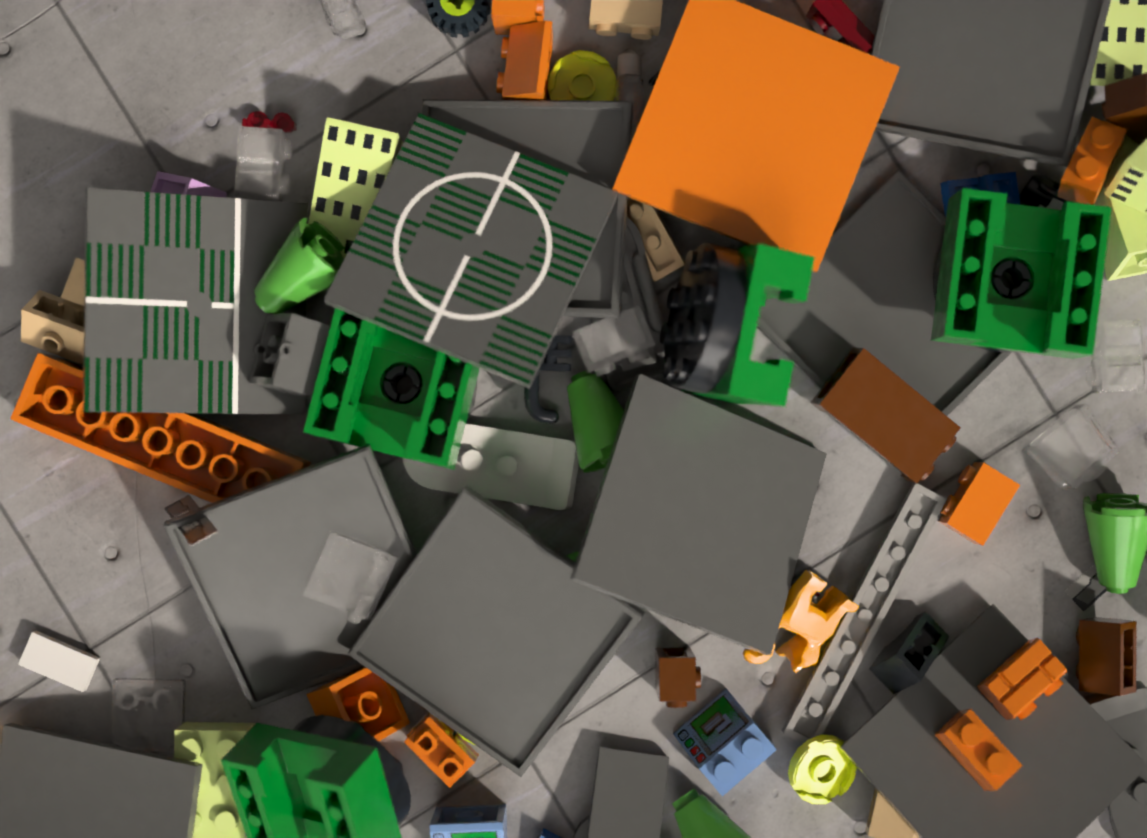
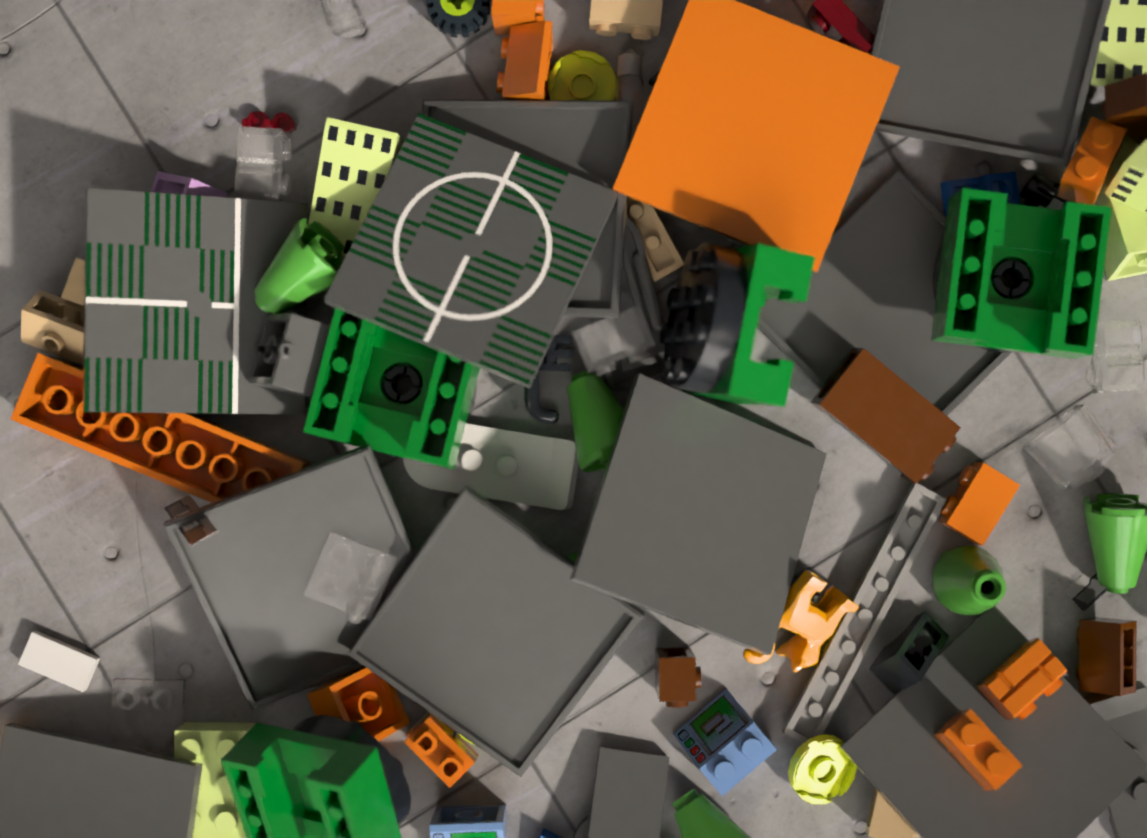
(959, 579): none -> bright green cone

